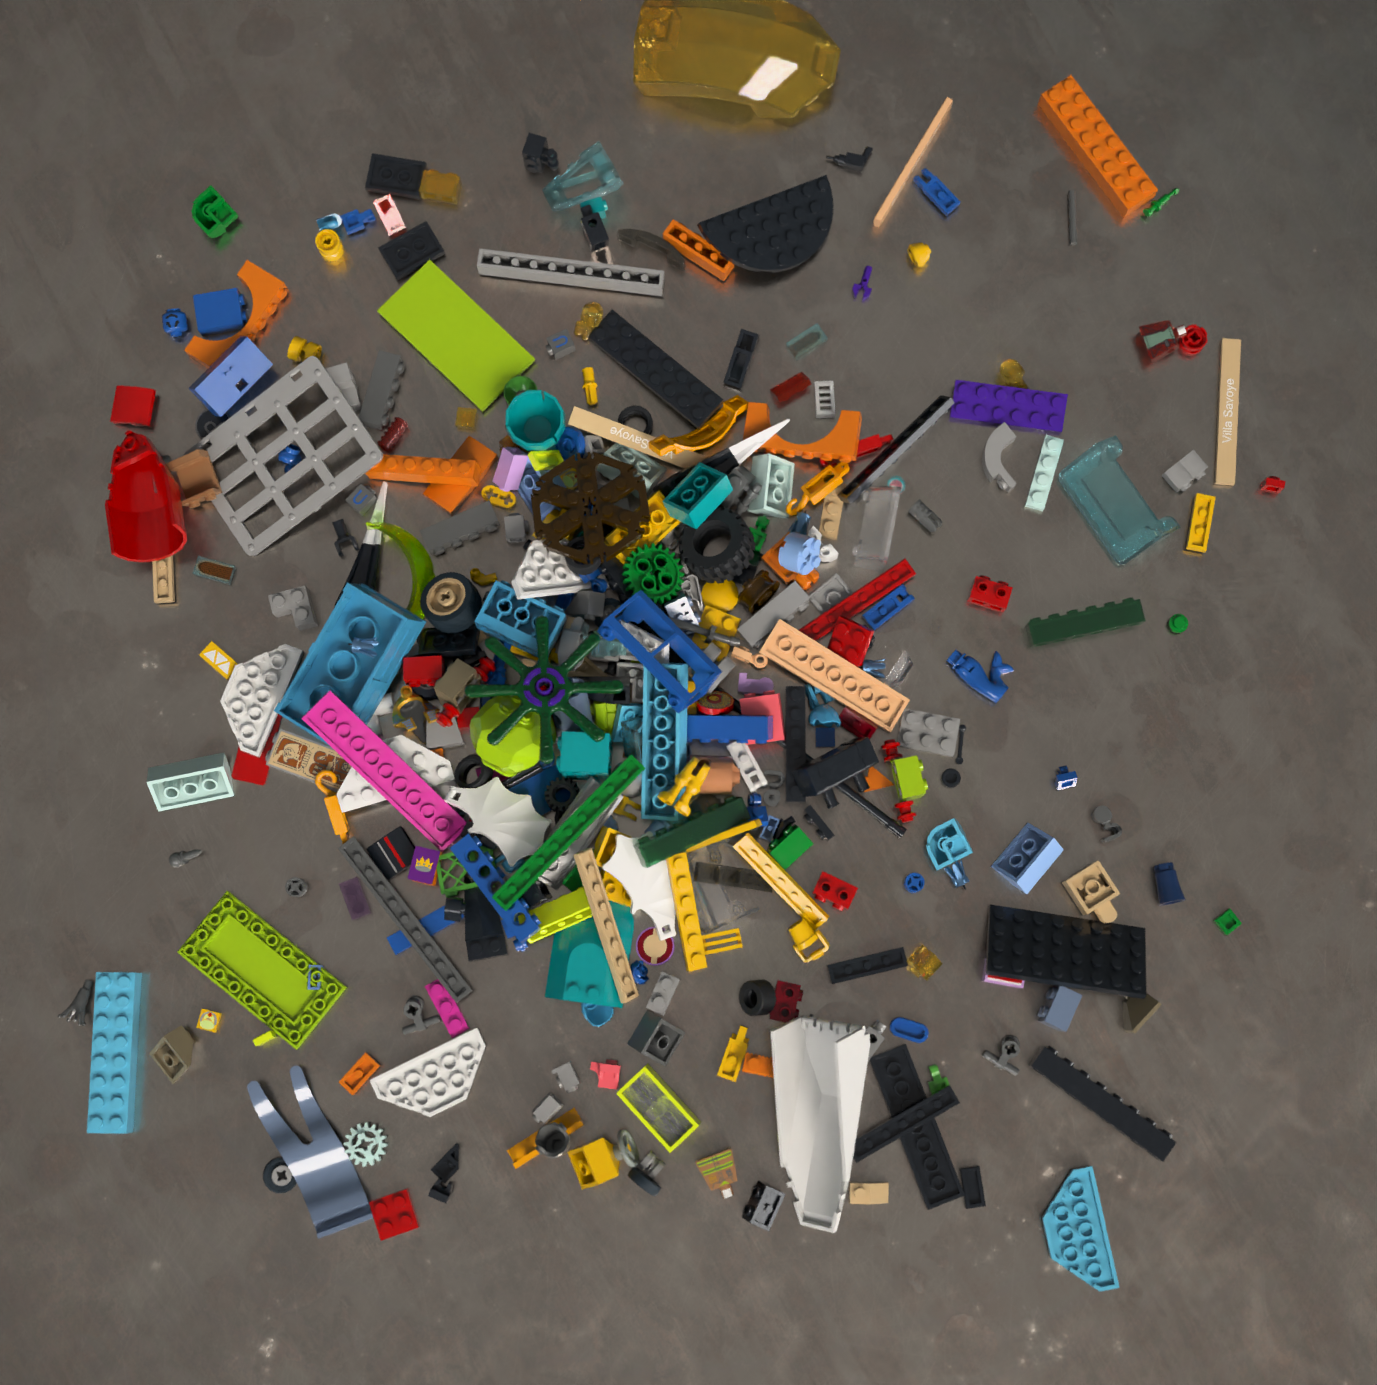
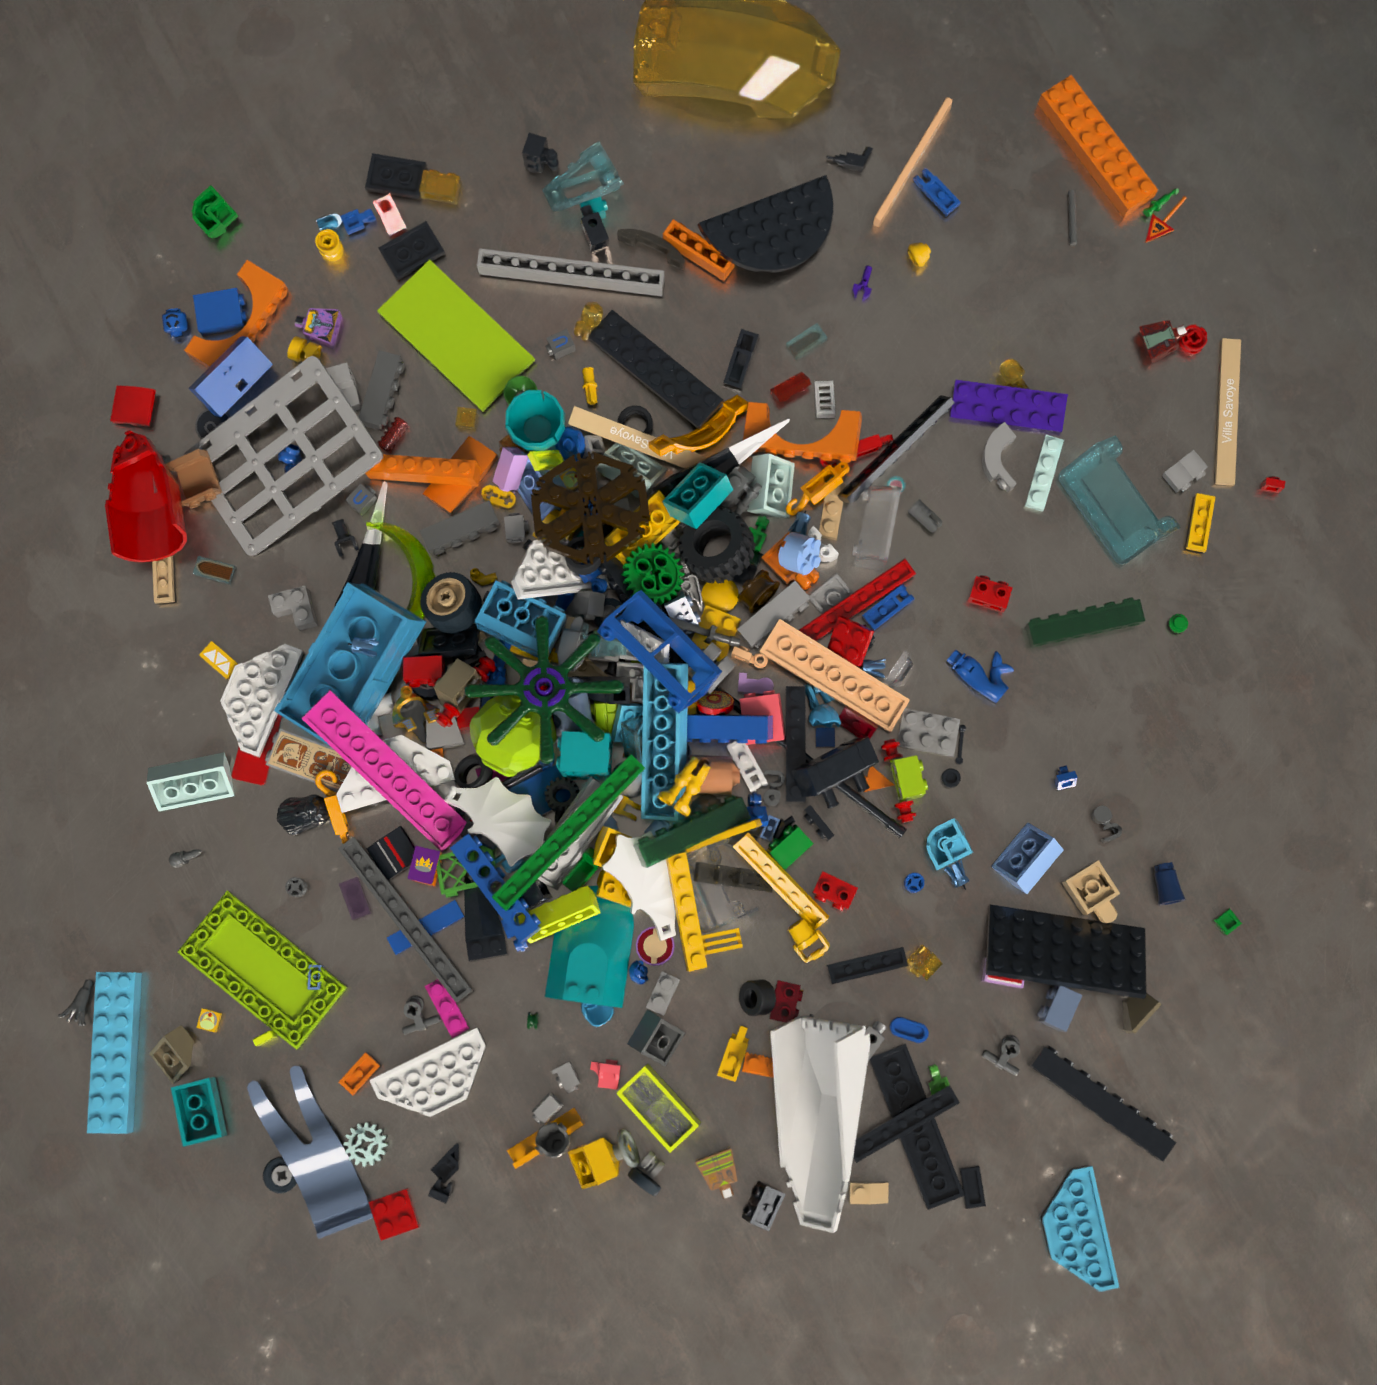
(199, 1111): none -> teal brick
(302, 813): none -> black hair
(320, 326): none -> torso
(454, 908): black plate -> none
(532, 1020): none -> dark green bush
(606, 925): tan tile -> none
(1158, 227): none -> piece

